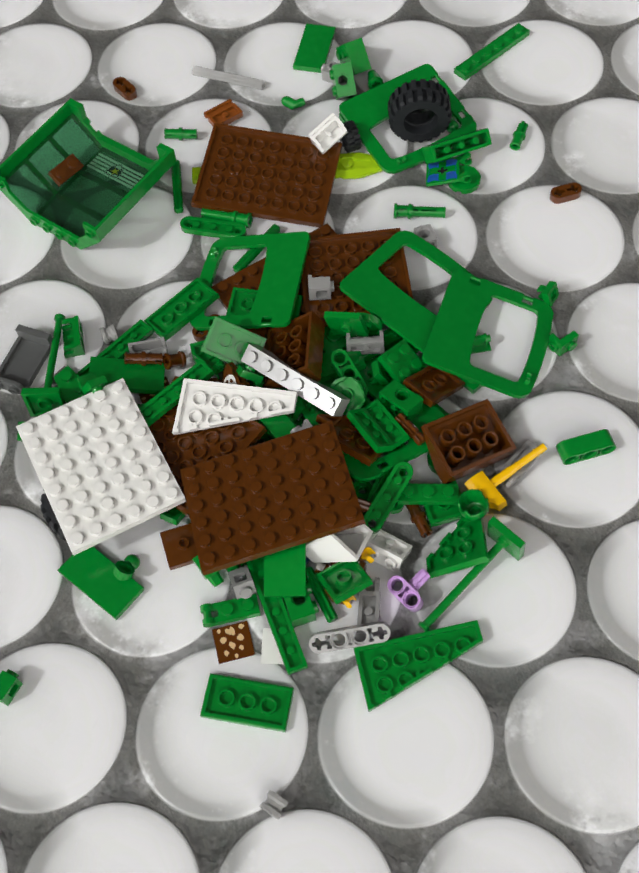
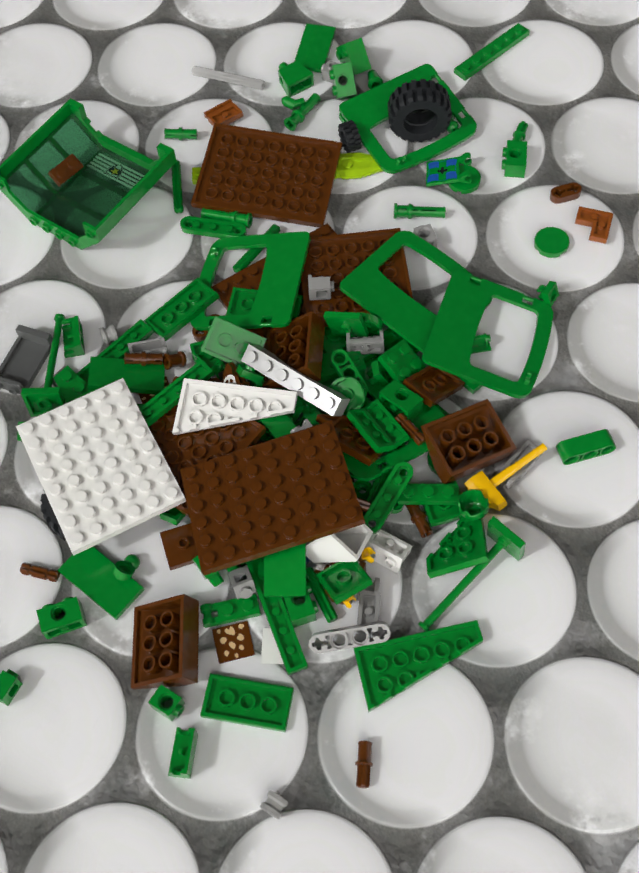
(39, 572): none -> reddish brown axle
(73, 619): none -> green brick
(89, 383): green bracket -> none
(122, 90): reddish brown beam -> none
(161, 696): none -> green brick
(165, 643): none -> reddish brown slope
(183, 753): none -> green hinge
(295, 78): none -> green torso
(298, 115): none -> green pin
(327, 133): white hinge -> none
(363, 764): none -> reddish brown axle
(409, 589): lavender beam -> none
(456, 146): green brick -> none
(515, 159): none -> green brick
(551, 242): none -> green tile
(563, 345): green bracket -> none
(598, 220): none -> dark orange plate

